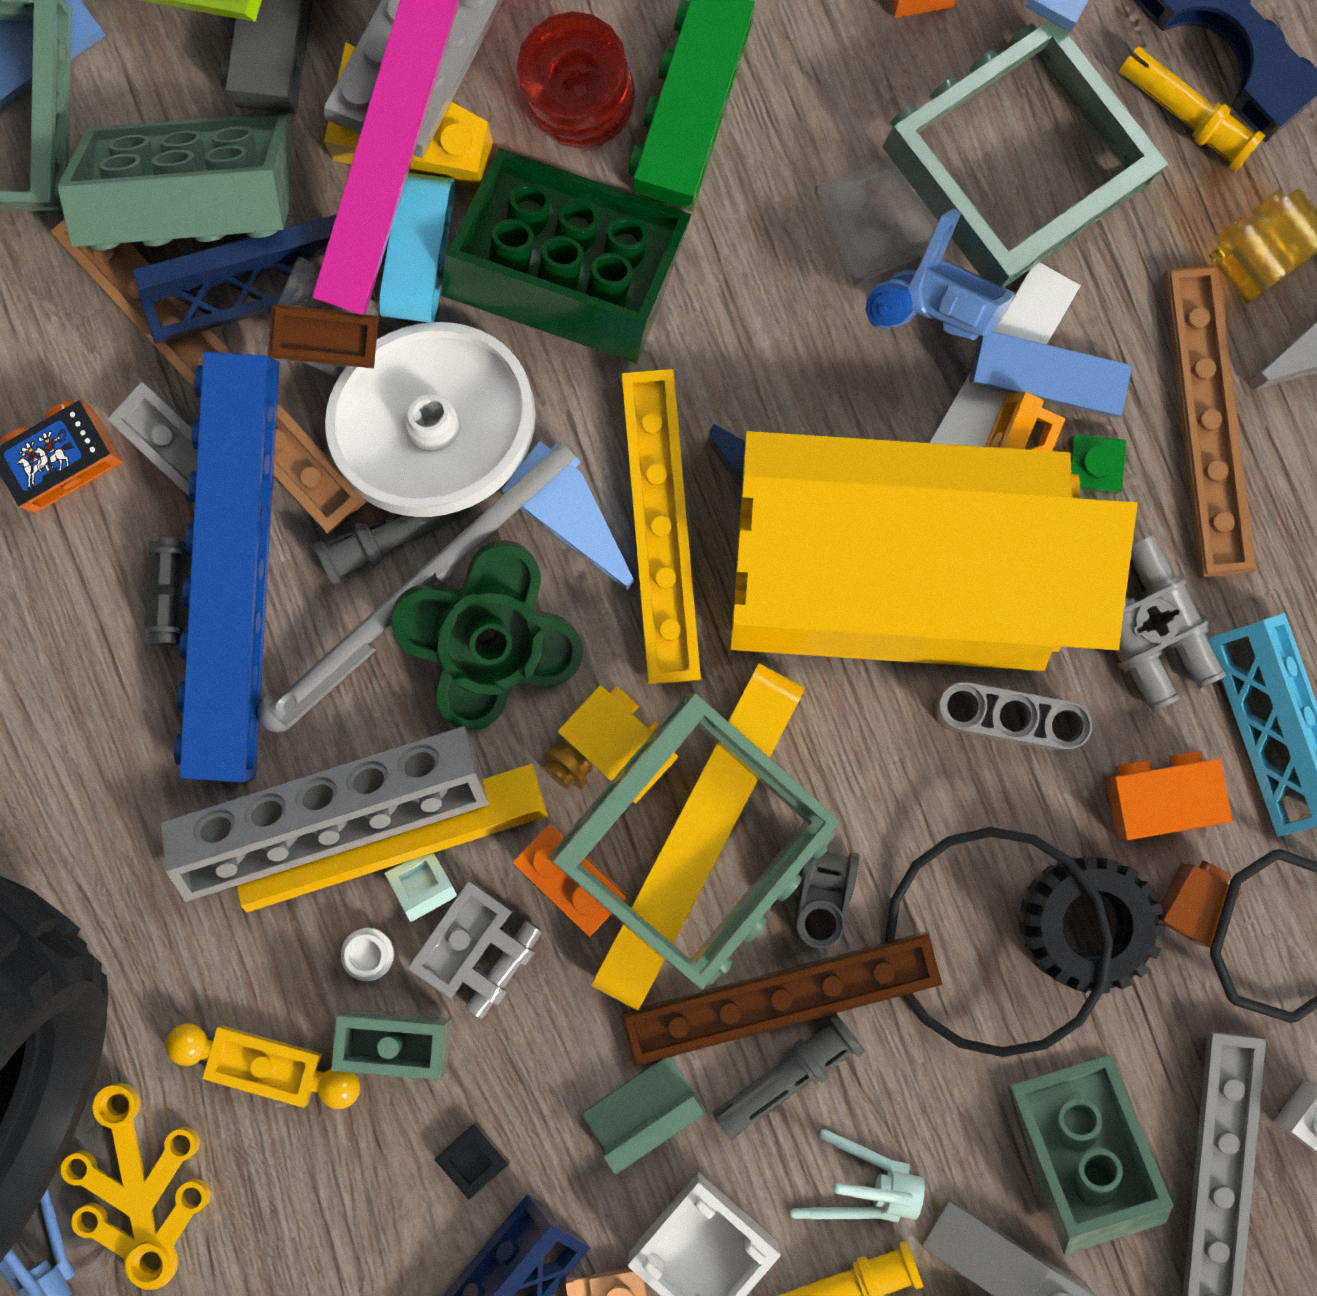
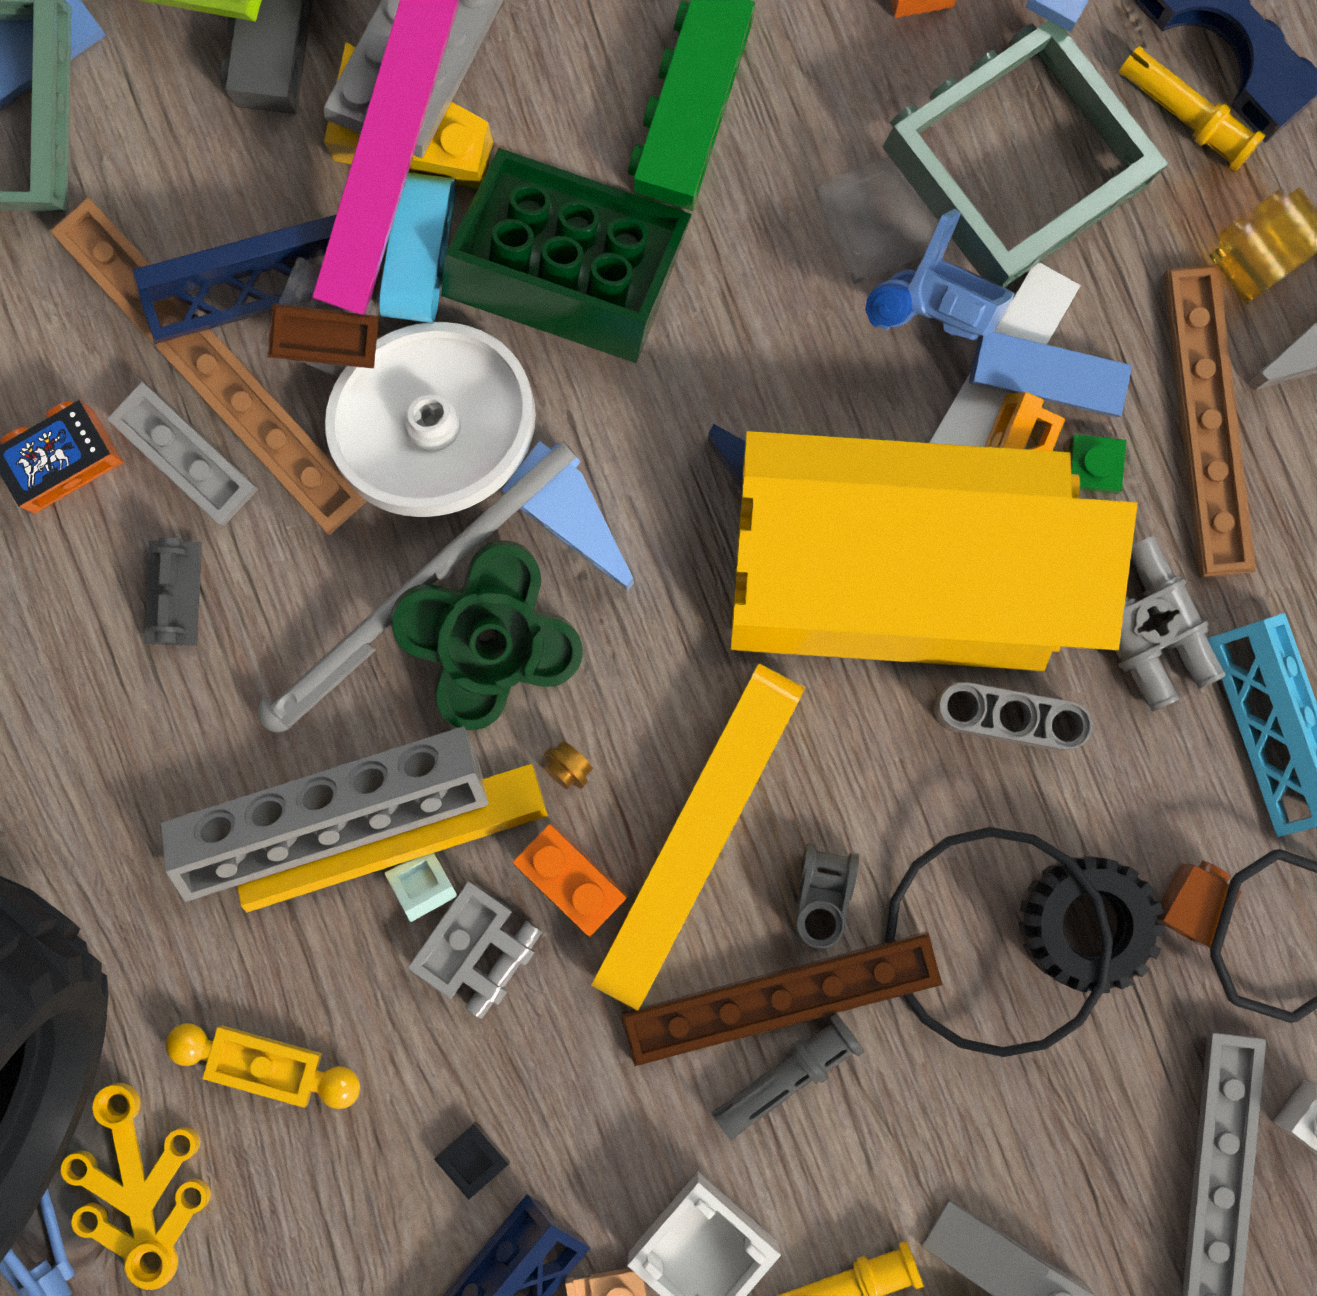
(178, 181): sand green slope -> none
(227, 566): blue brick -> none
(367, 954): white plate -> none
(371, 541): dark grey pin -> none
(391, 1044): sand green brick -> none
(572, 52): clear red wheel -> none
(610, 733): yellow brick -> none
(643, 1113): sand green panel -> none
(661, 527): yellow plate -> none
(775, 882): sand green window -> none
(894, 1194): light aqua plant -> none
(1090, 1155): sand green slope -> none
(1169, 797): orange brick -> none

